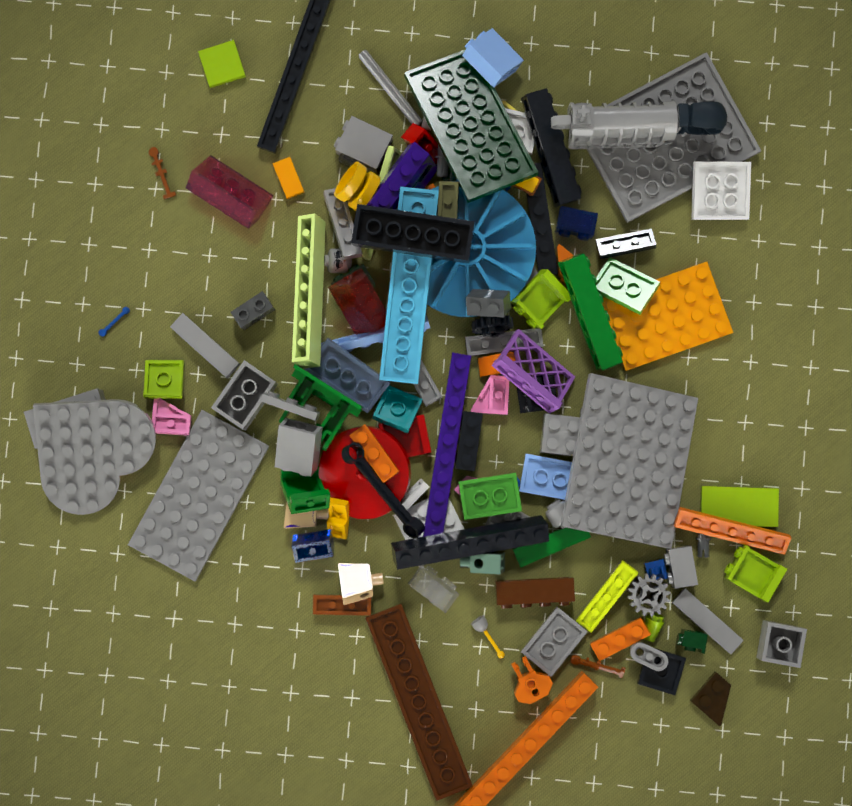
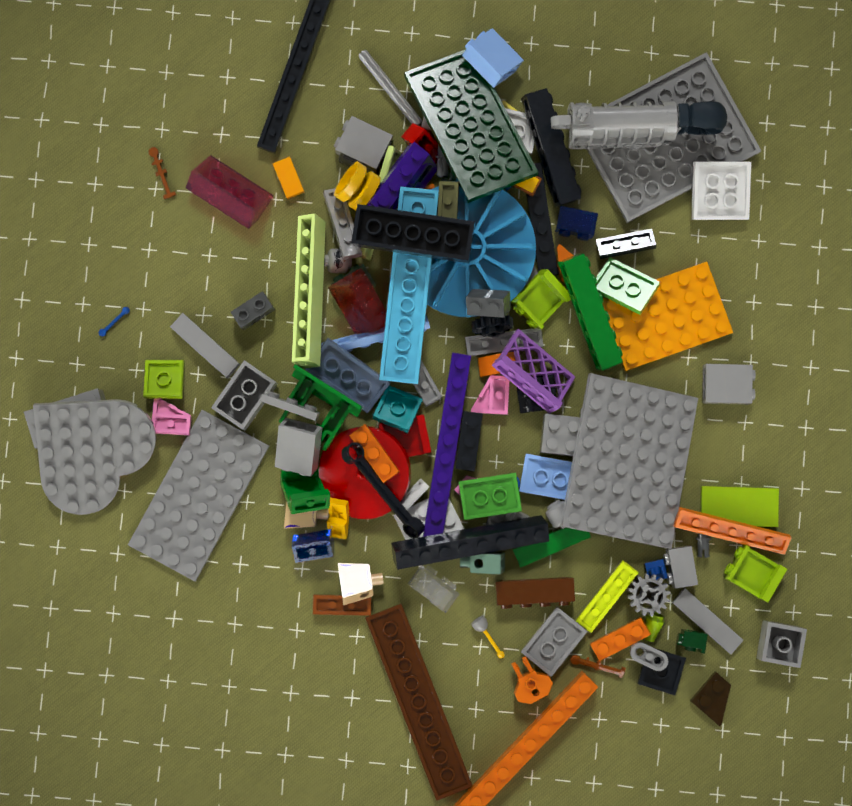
(222, 64): lime tile -> none
(728, 384): none -> light grey brick

